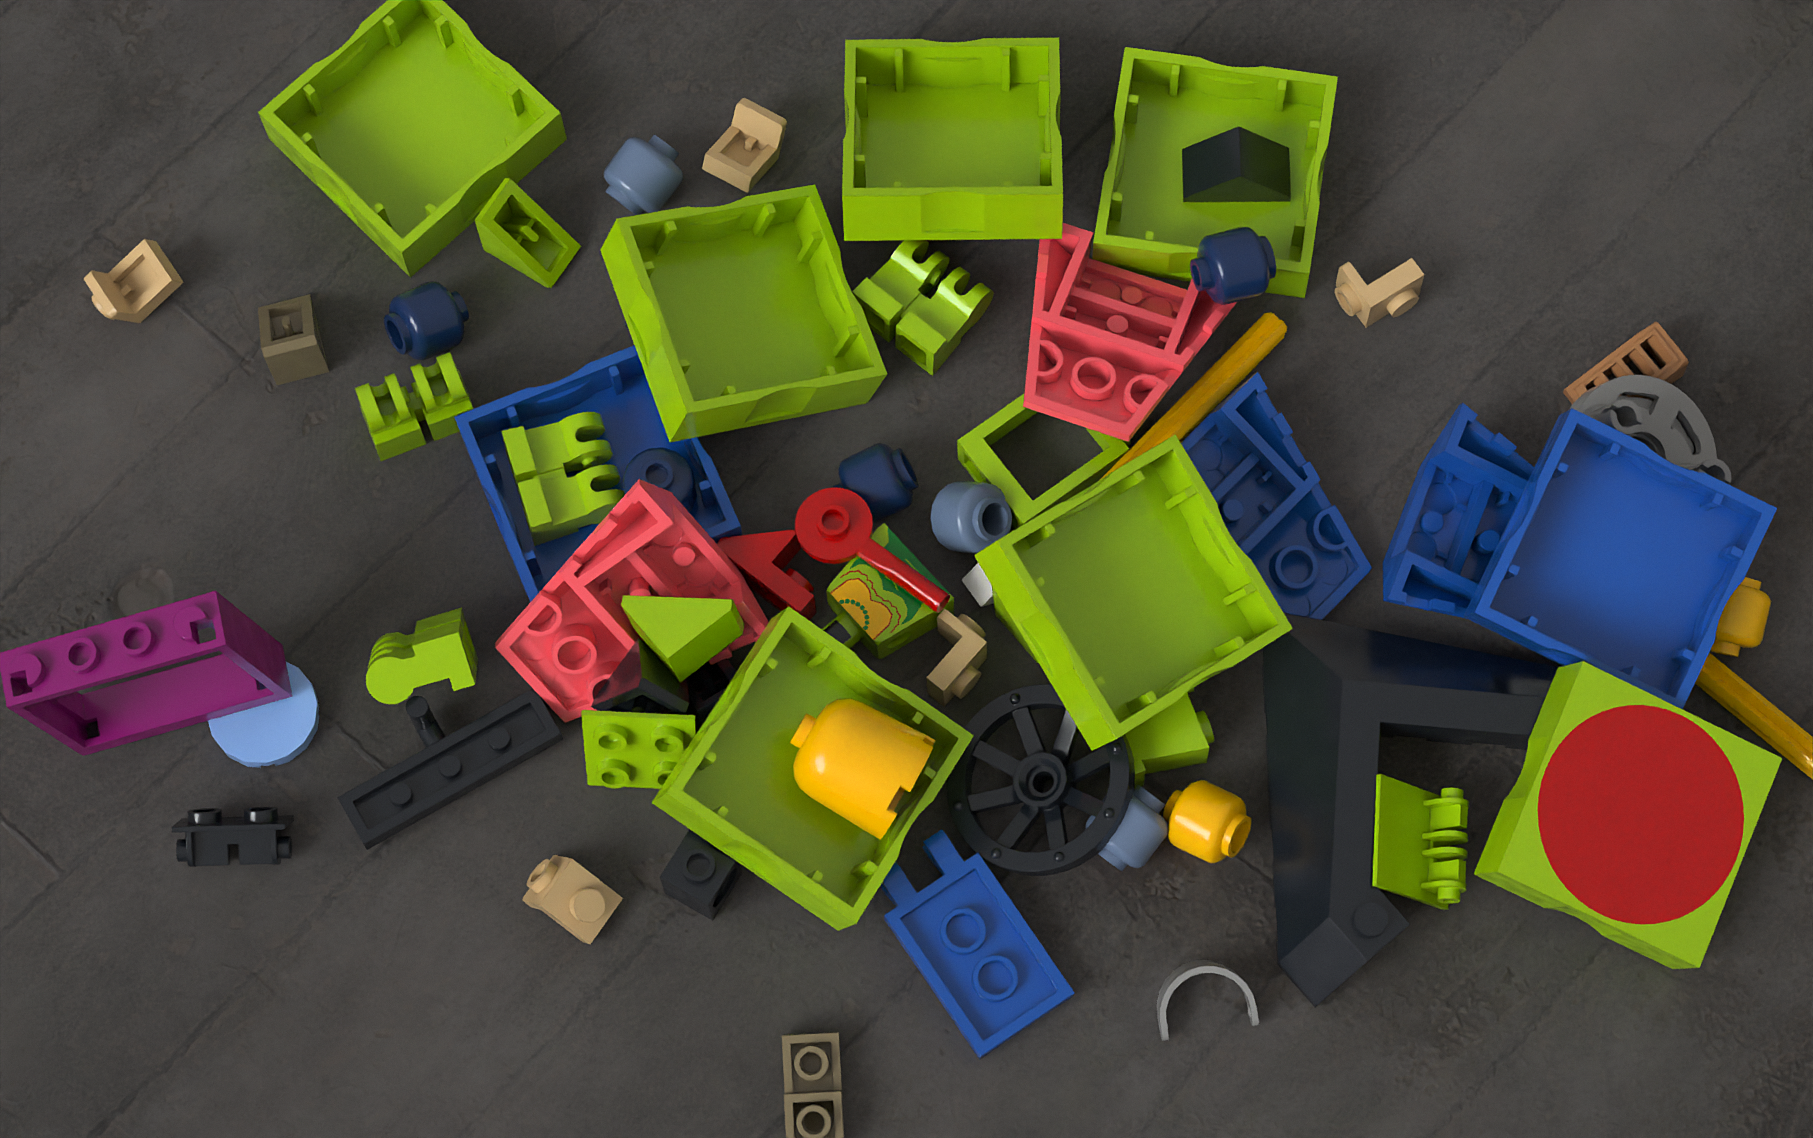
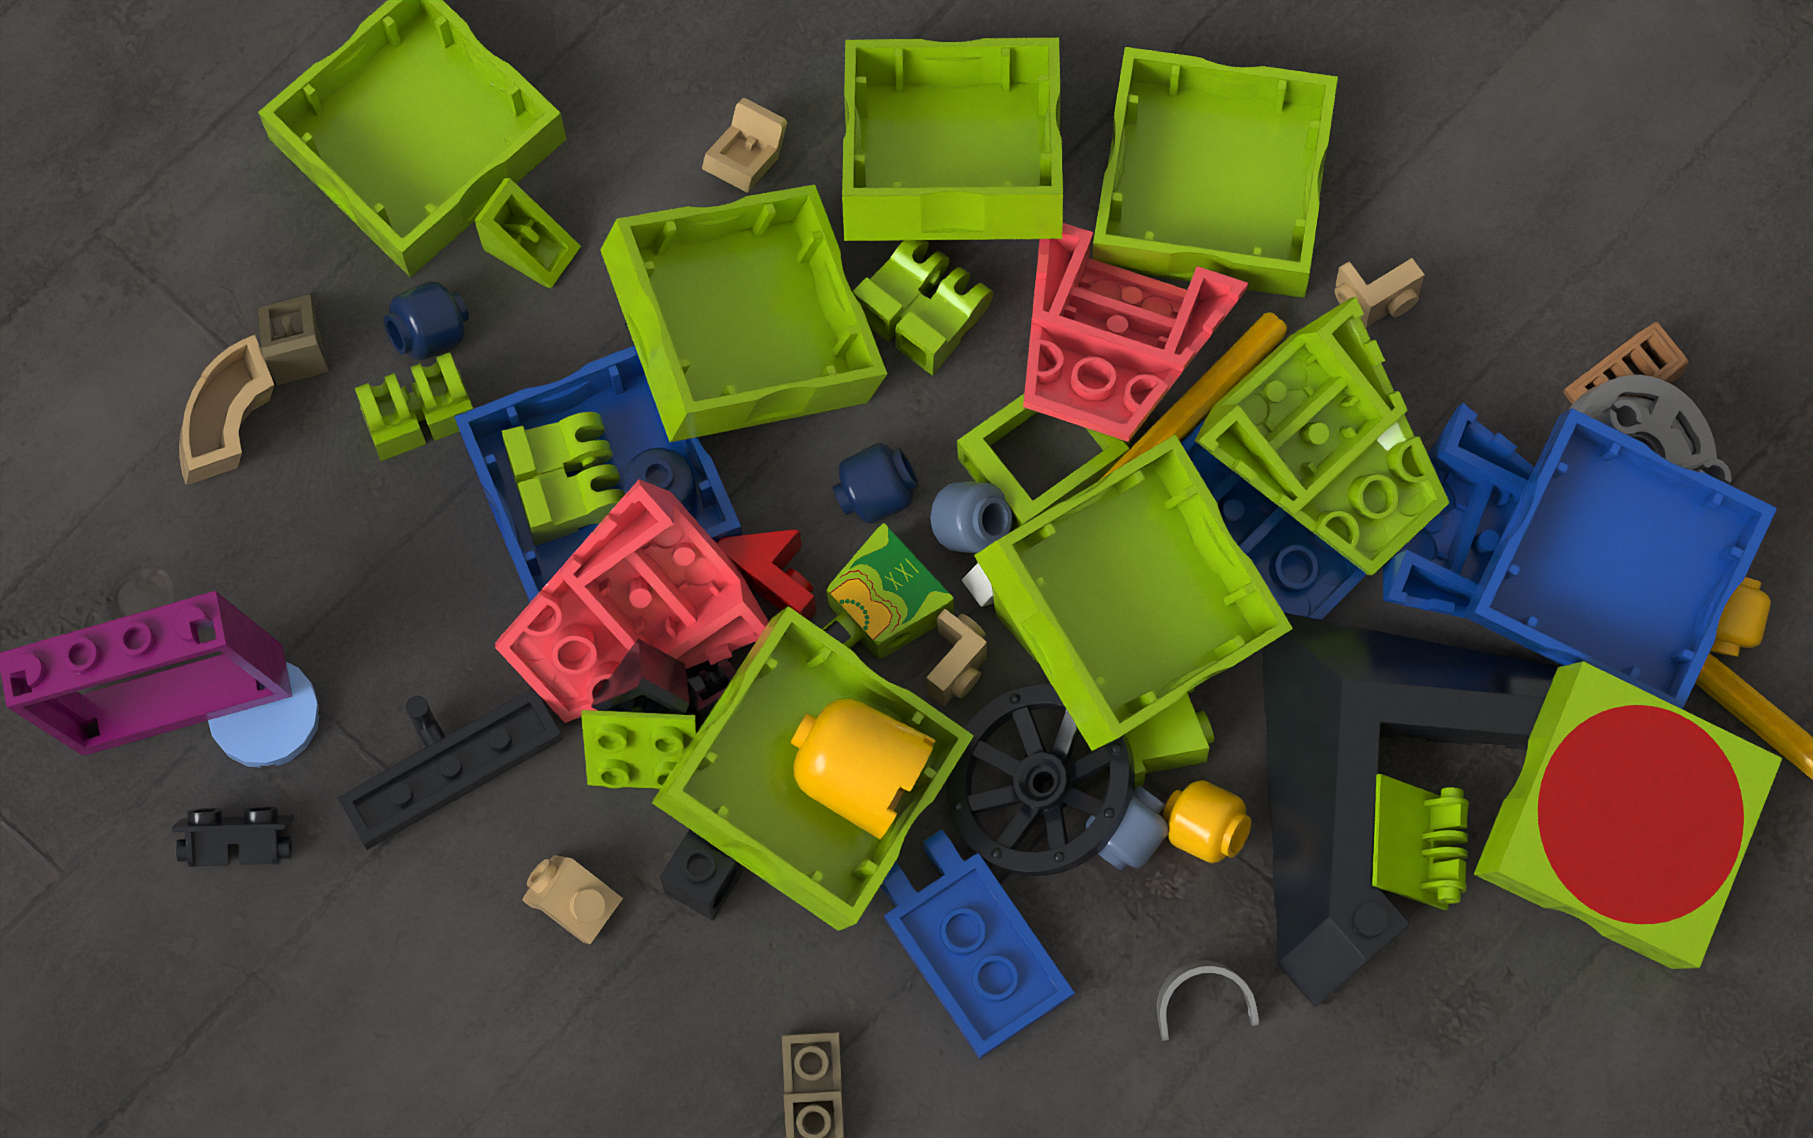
(134, 284): tan bracket -> none
(218, 406): none -> tan brick
(433, 653): lime legs -> none
(643, 174): sand blue head -> none
(683, 629): lime slope -> none
(838, 527): red piece -> none
(1233, 265): dark blue head -> none
(1236, 169): black slope -> none
(1330, 440): none -> lime wedge

